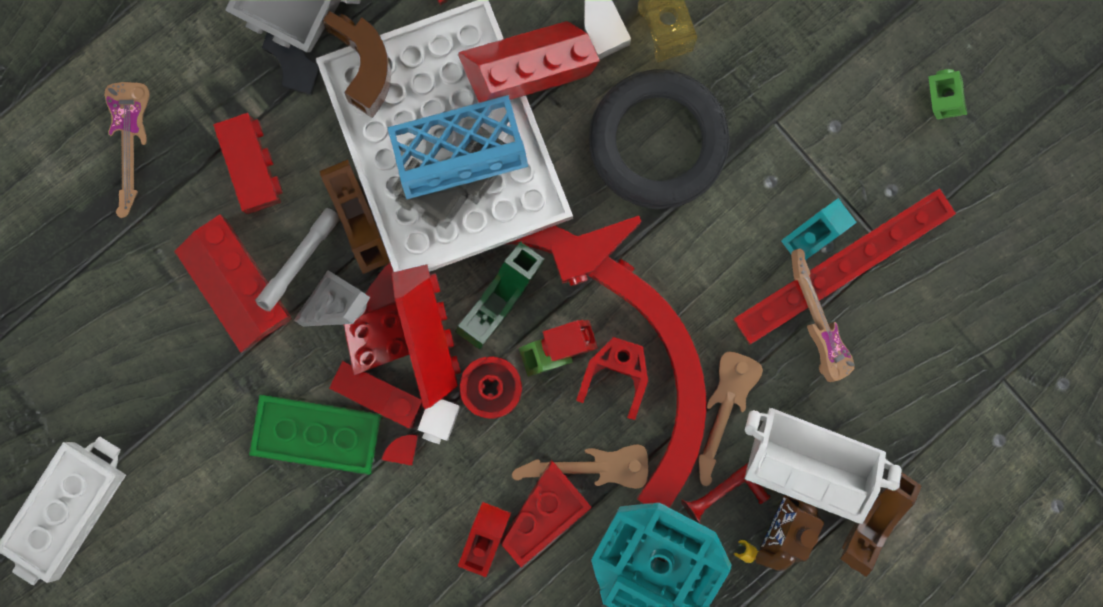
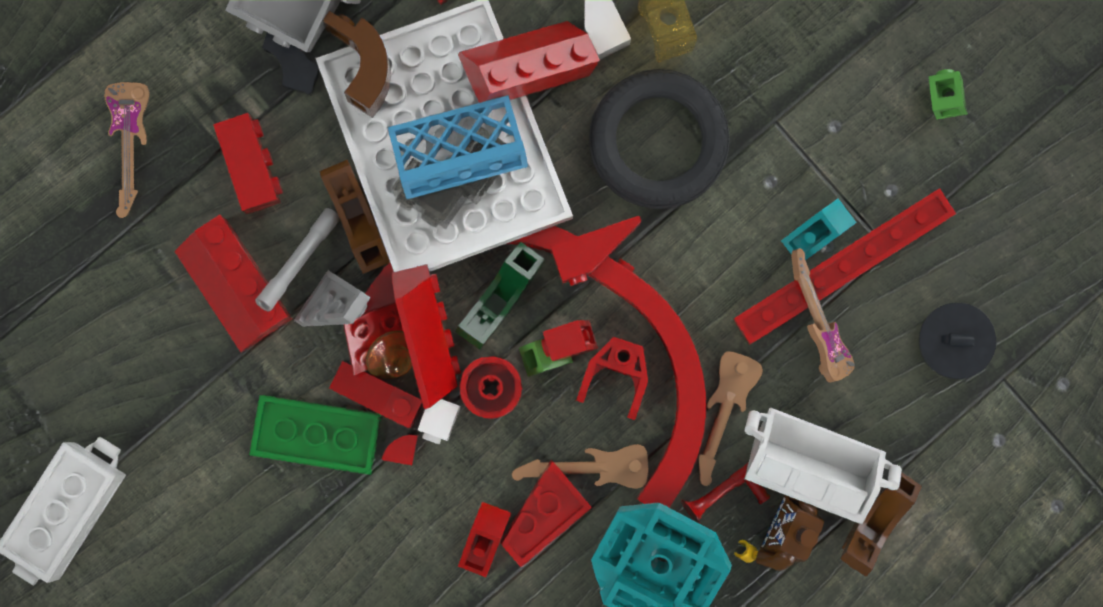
(389, 356): none -> clear orange piece
(957, 340): none -> black shield

